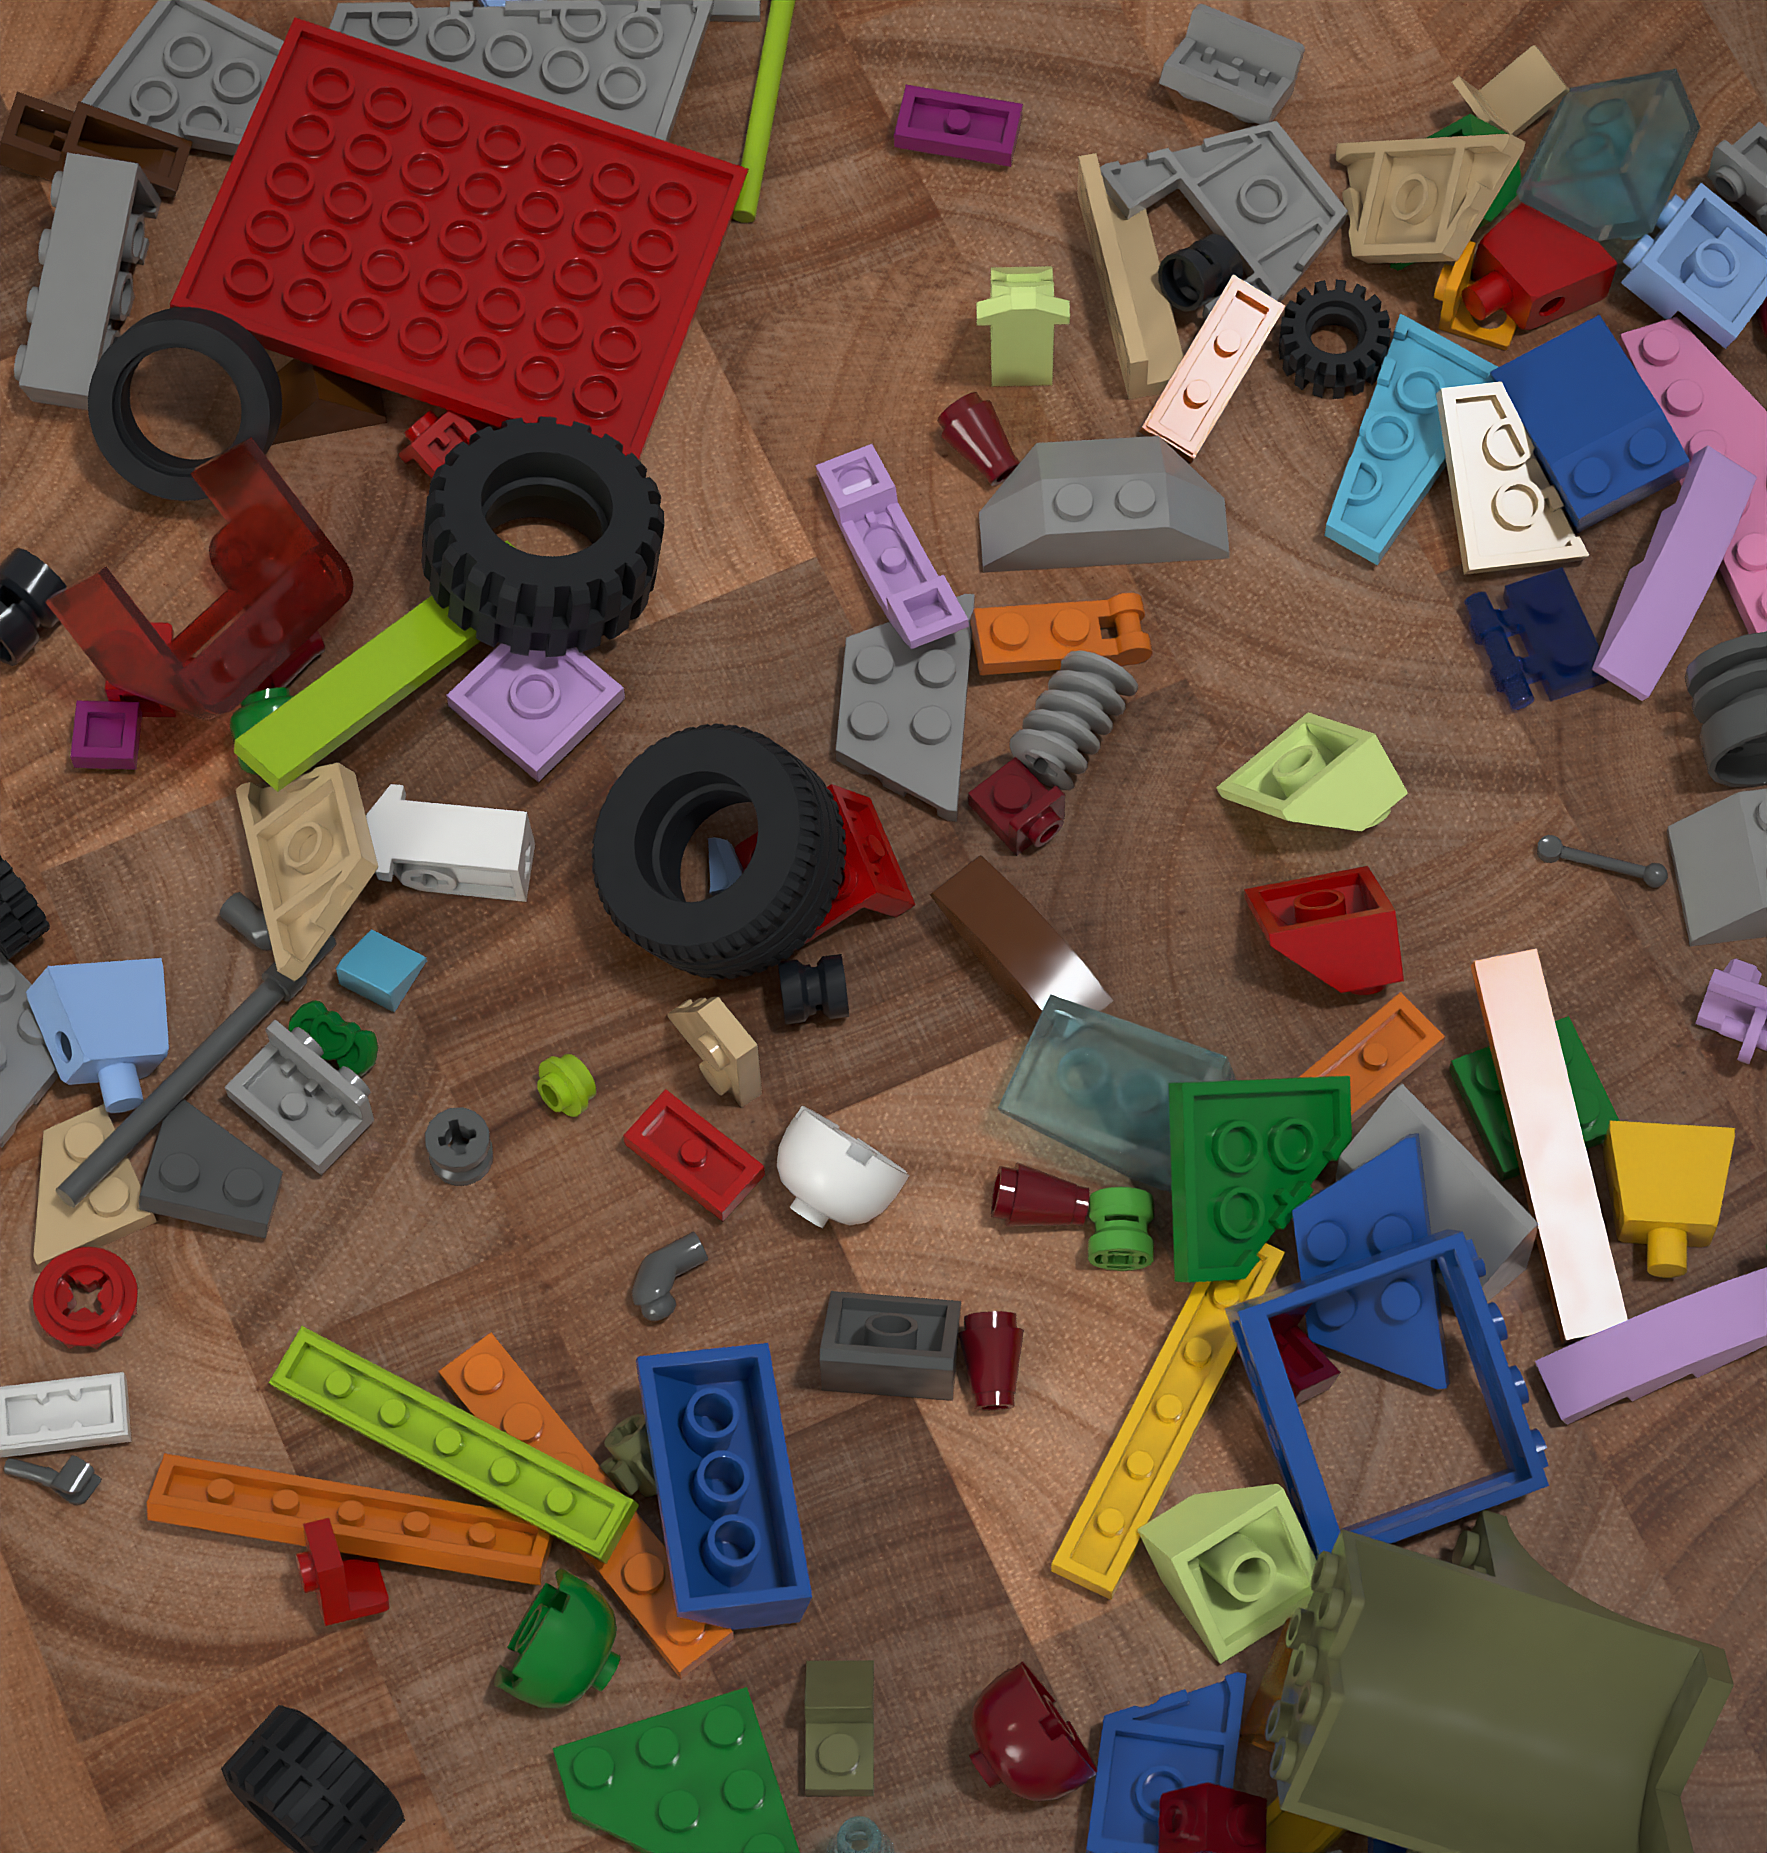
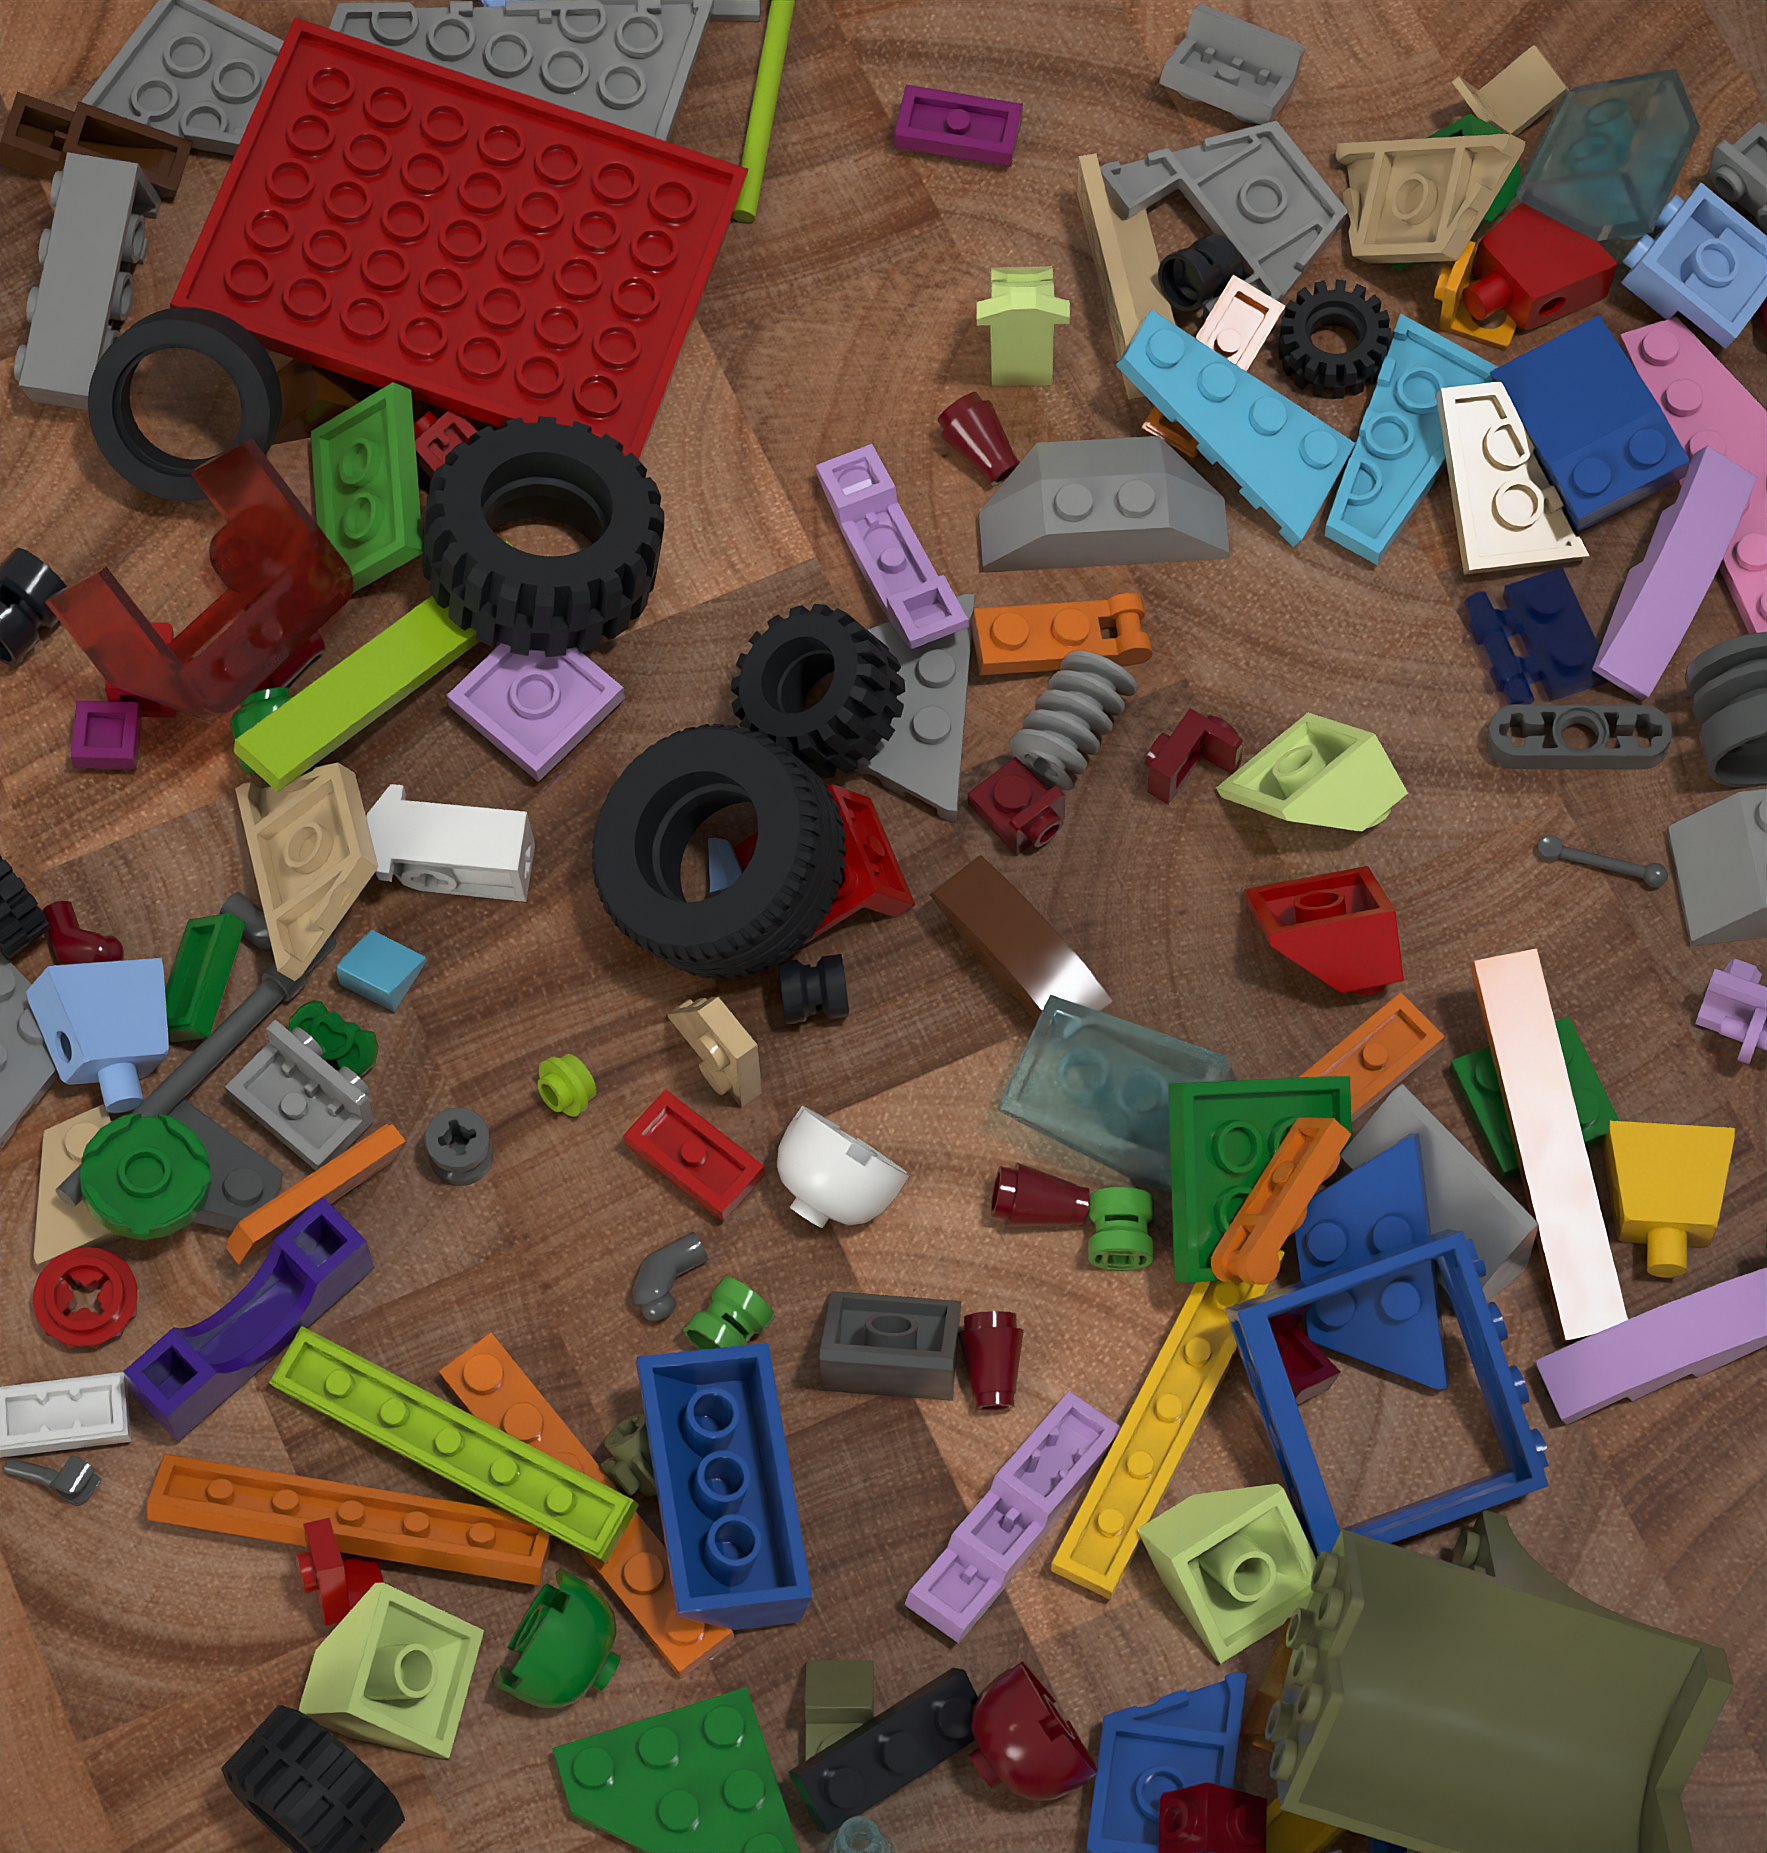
(75, 944): none -> dark red arm
(145, 1176): none -> green tile
(201, 975): none -> green tile
(207, 1362): none -> dark purple arch
(329, 1181): none -> orange tile
(369, 484): none -> bright green plate
(394, 1673): none -> yellowish green slope
(730, 1318): none -> bright green wheel
(787, 665): none -> black tyre
(887, 1751): none -> black plate
(1013, 1516): none -> lavender slope
(1175, 756): none -> dark red bracket
(1255, 433): none -> medium azure wing
(1279, 1201): none -> orange plate
(1624, 755): none -> dark grey beam

